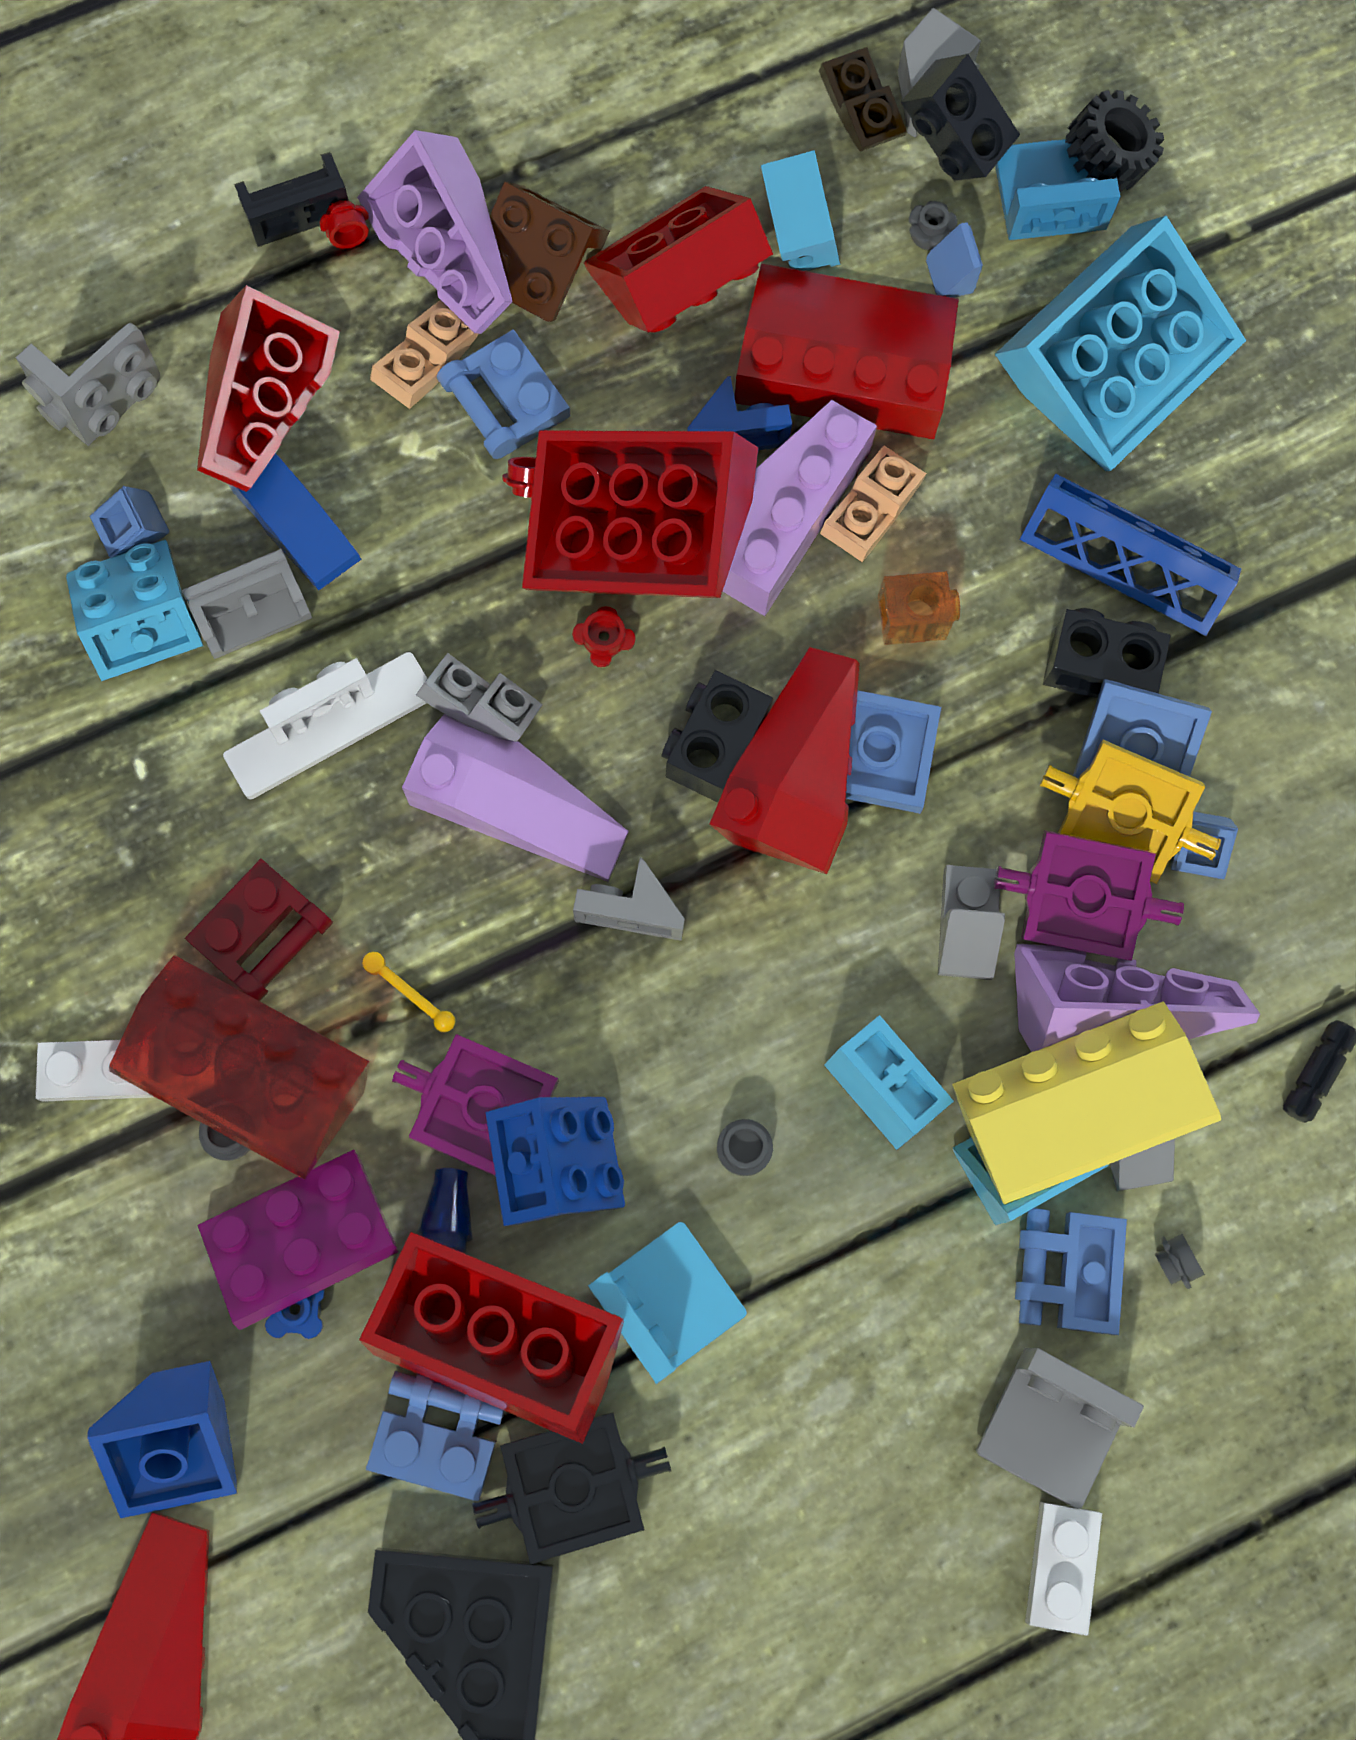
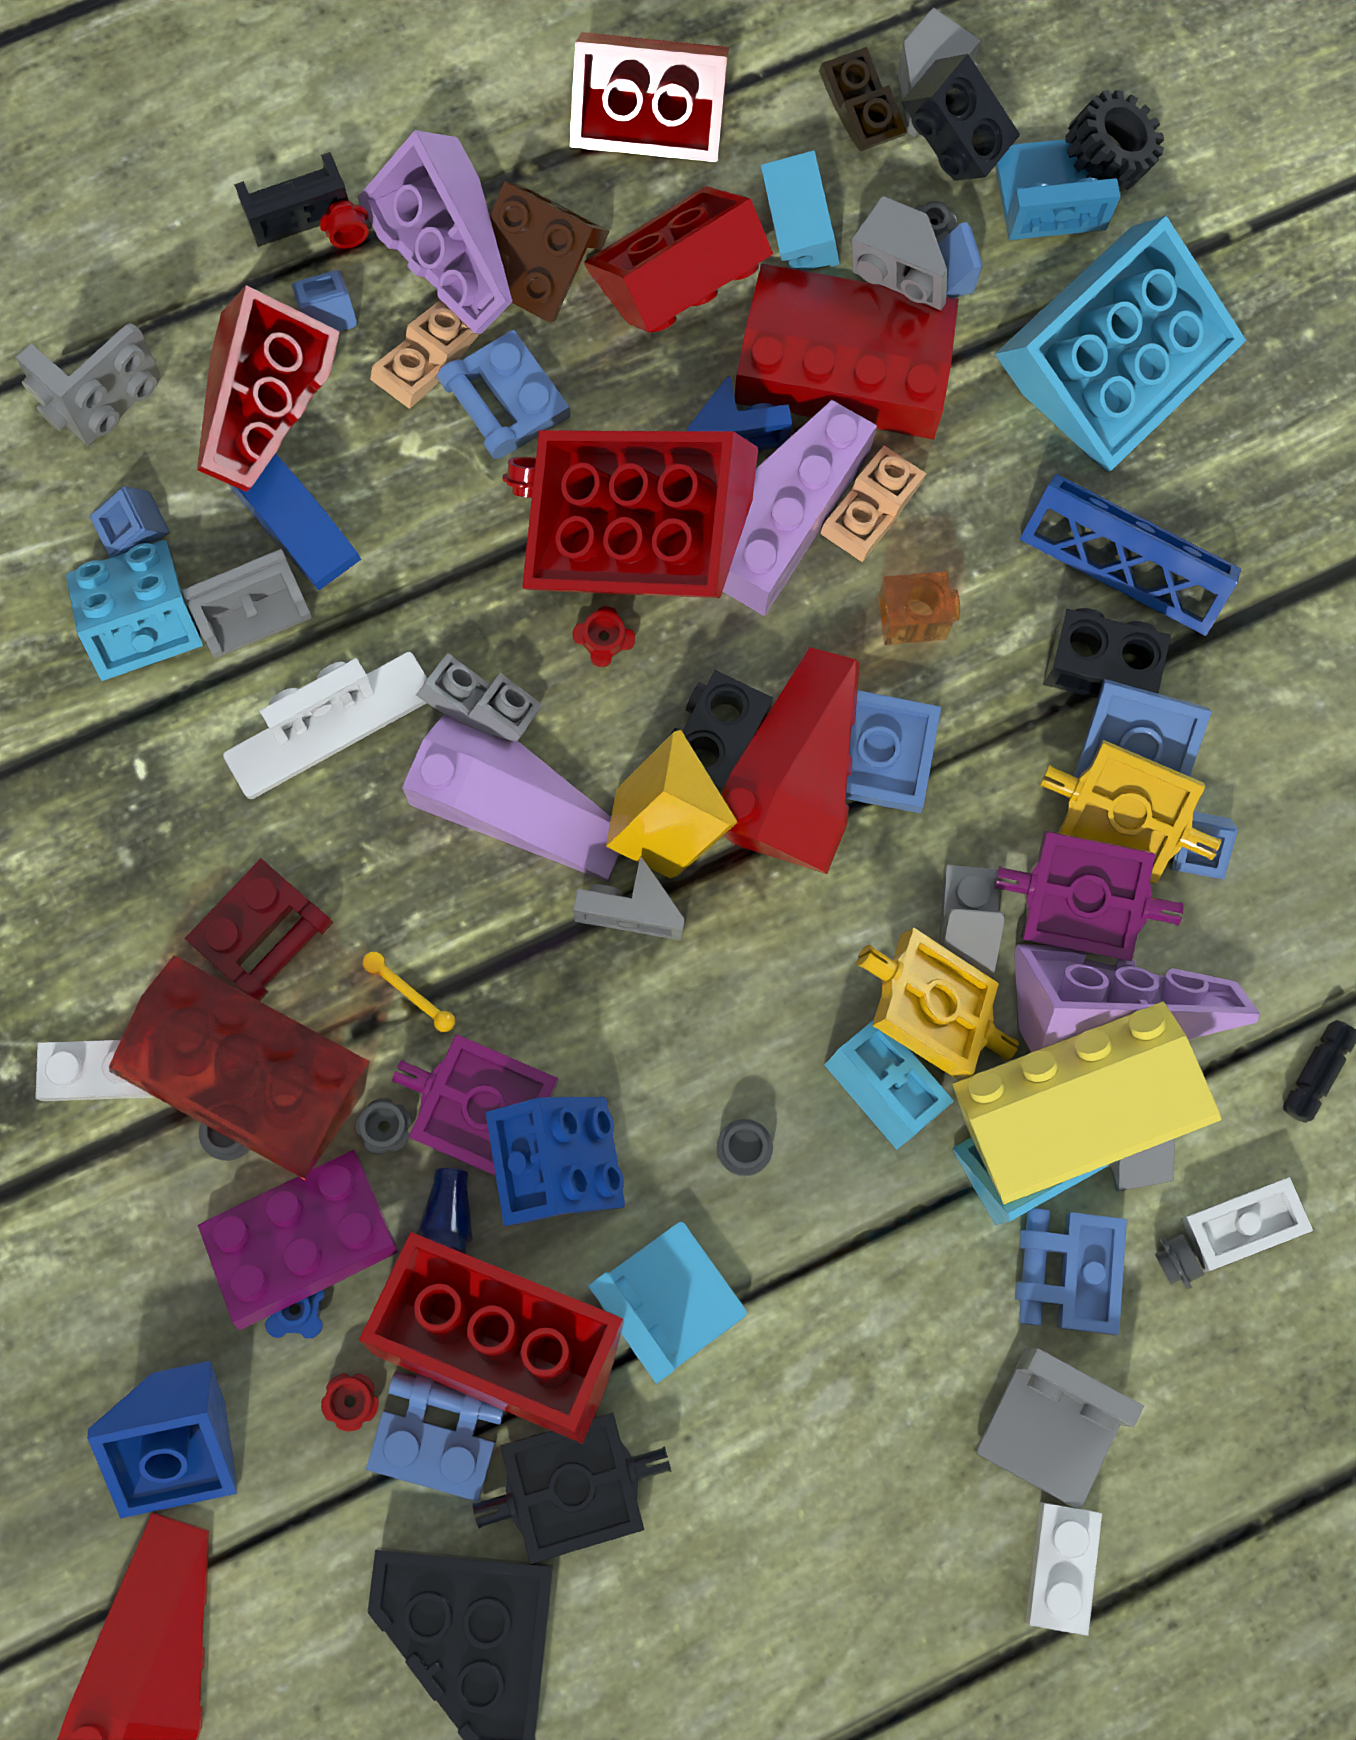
(326, 300): none -> medium blue slope
(334, 1405): none -> red plate
(368, 1126): none -> dark grey plate
(648, 96): none -> slope
(668, 810): none -> yellow slope
(901, 253): none -> light grey slope
(936, 1004): none -> yellow plate
(1246, 1224): none -> white plate

